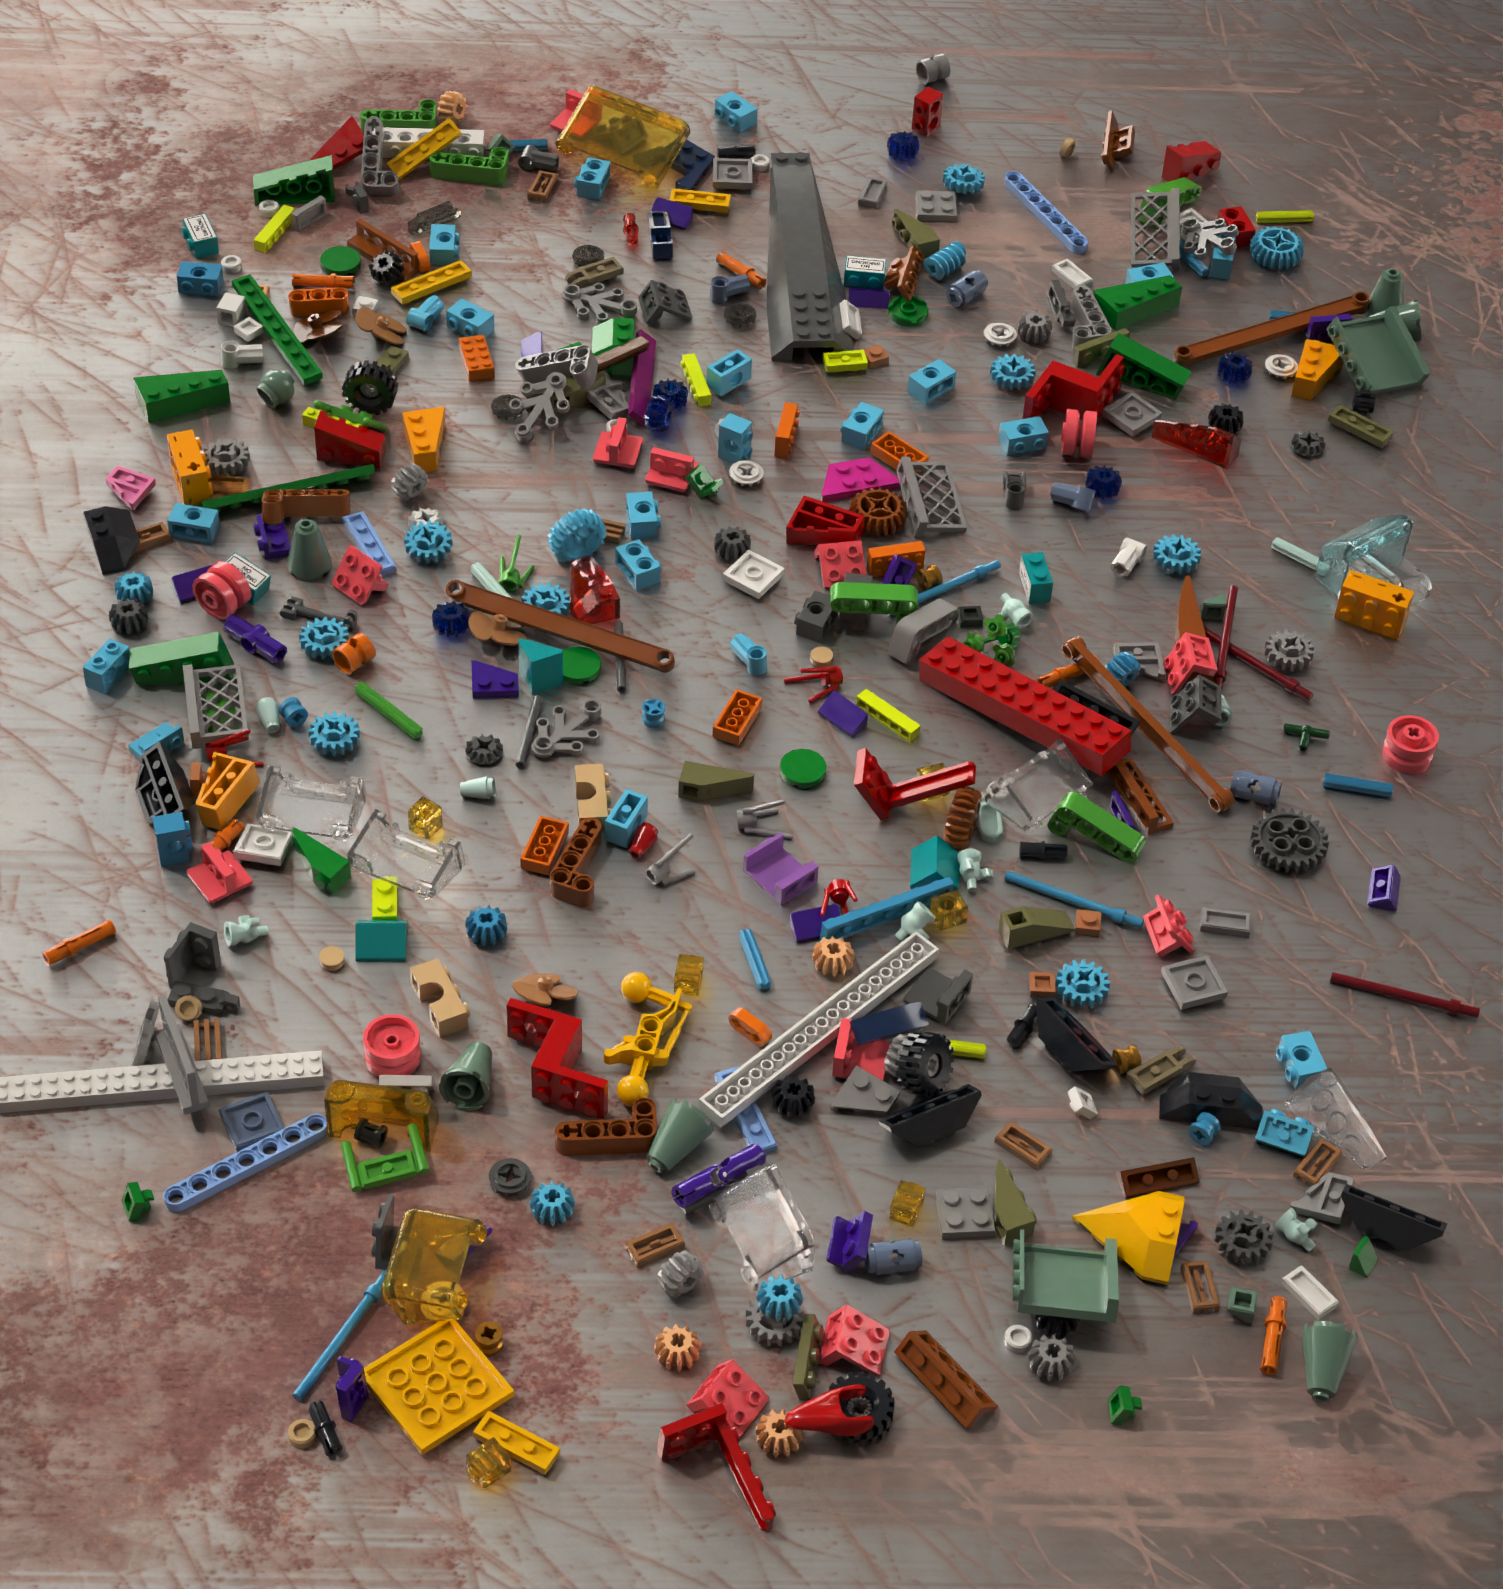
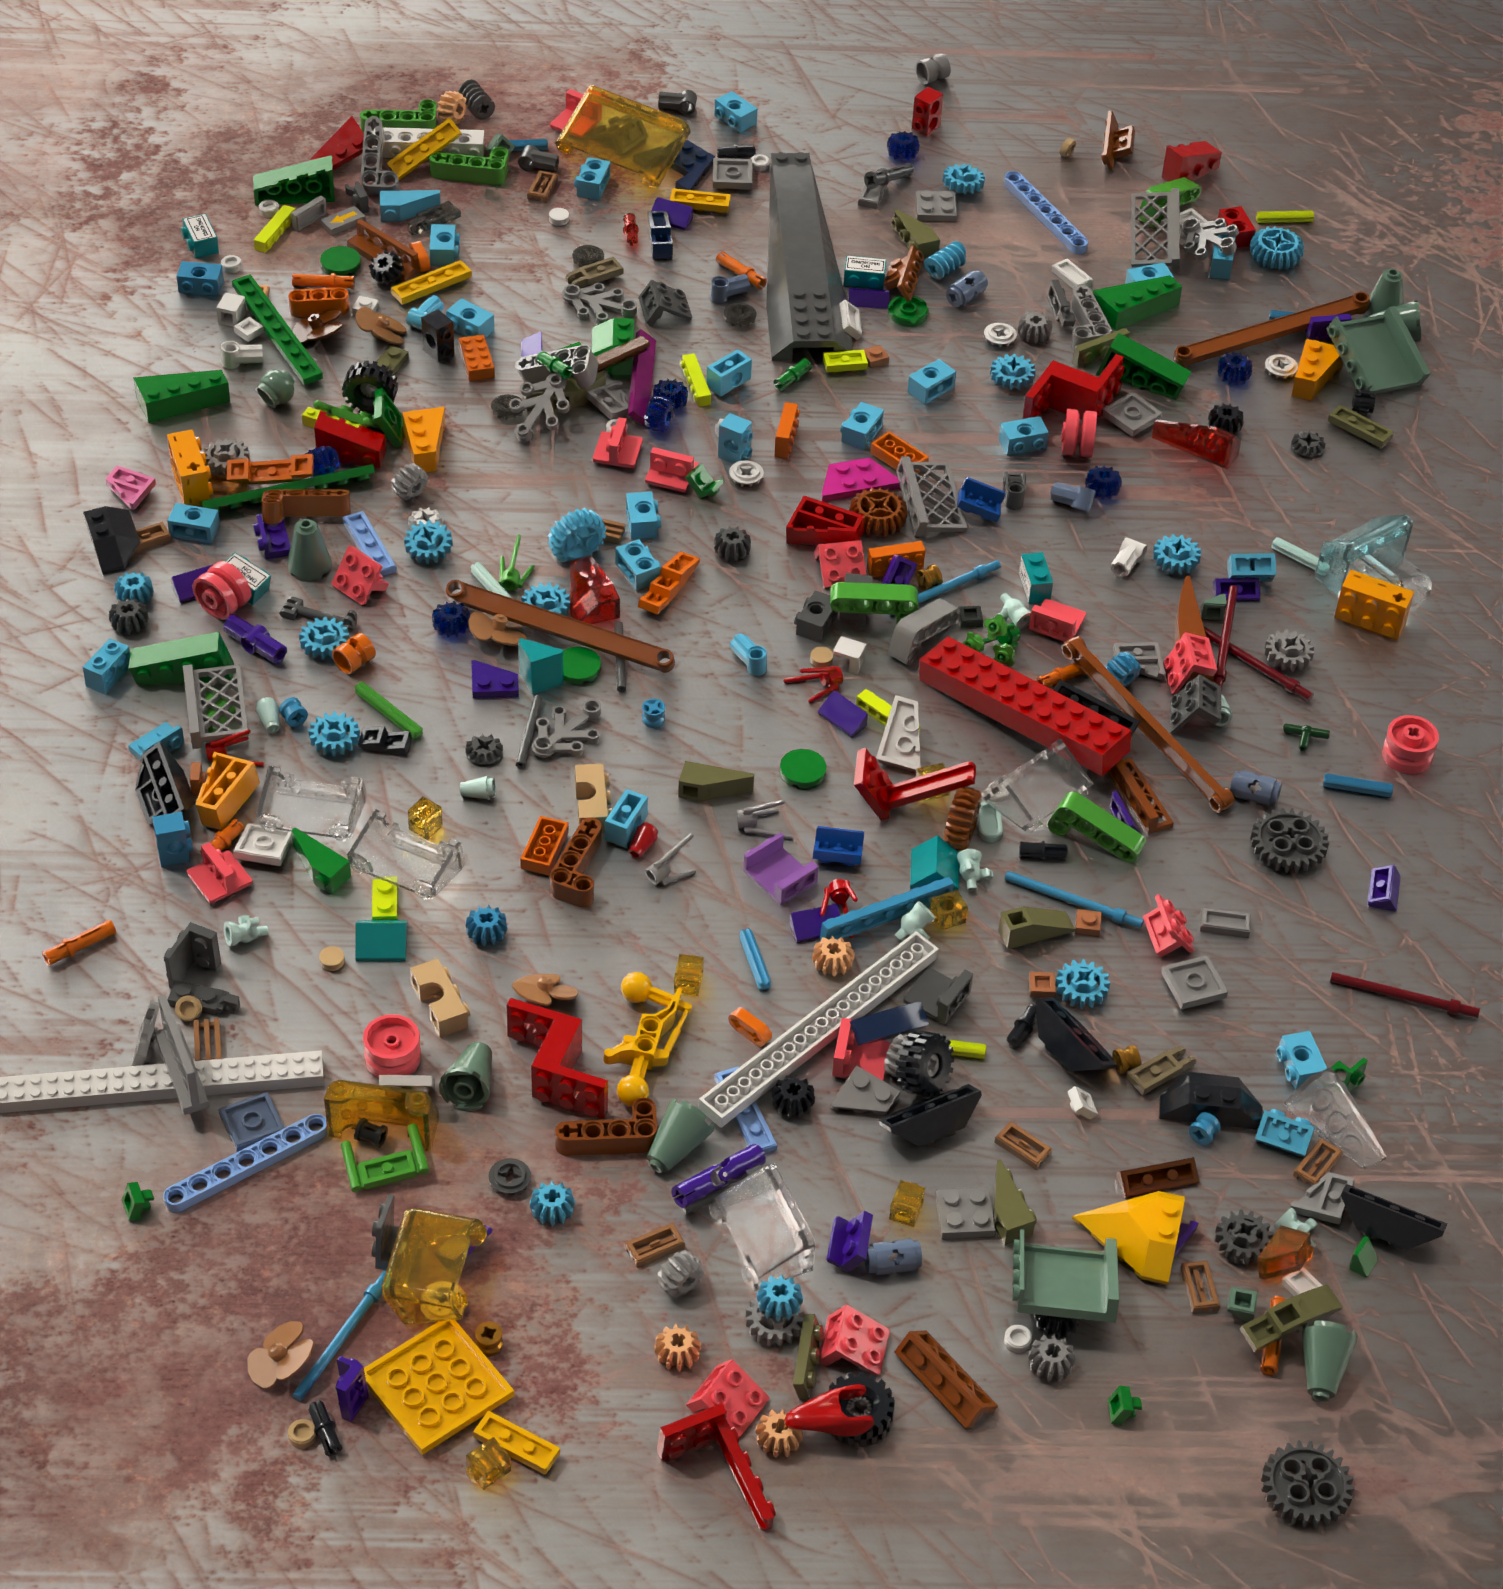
(270, 471): none -> orange slope
(278, 1358): none -> medium nougat piece
(324, 460): none -> clear blue gear
(342, 220): none -> light grey tile
(381, 741): none -> black slope
(388, 418): none -> green plate
(406, 204): none -> medium azure slope
(437, 335): none -> black brick
(477, 99): none -> dark grey piece
(554, 364): none -> green pin
(559, 216): none -> white tile
(669, 582): none -> orange slope
(678, 101): none -> dark grey piece
(737, 717): orange piece -> none
(753, 574): white plate -> none
(792, 374): none -> green pin
(838, 845): none -> blue bracket
(851, 650): none -> white panel
(884, 176): none -> dark grey pin
(901, 736): none -> white wing
(980, 499): none -> blue bracket
(1056, 620): none -> coral bracket
(1197, 265): dark azure axle -> none
(1247, 587): none -> dark purple slope
(1252, 566): none -> medium azure brick
(1283, 1486): none -> dark grey gear
(1285, 1253): none -> clear orange slope
(1290, 1316): none -> olive slope
(1355, 1074): none -> green bracket

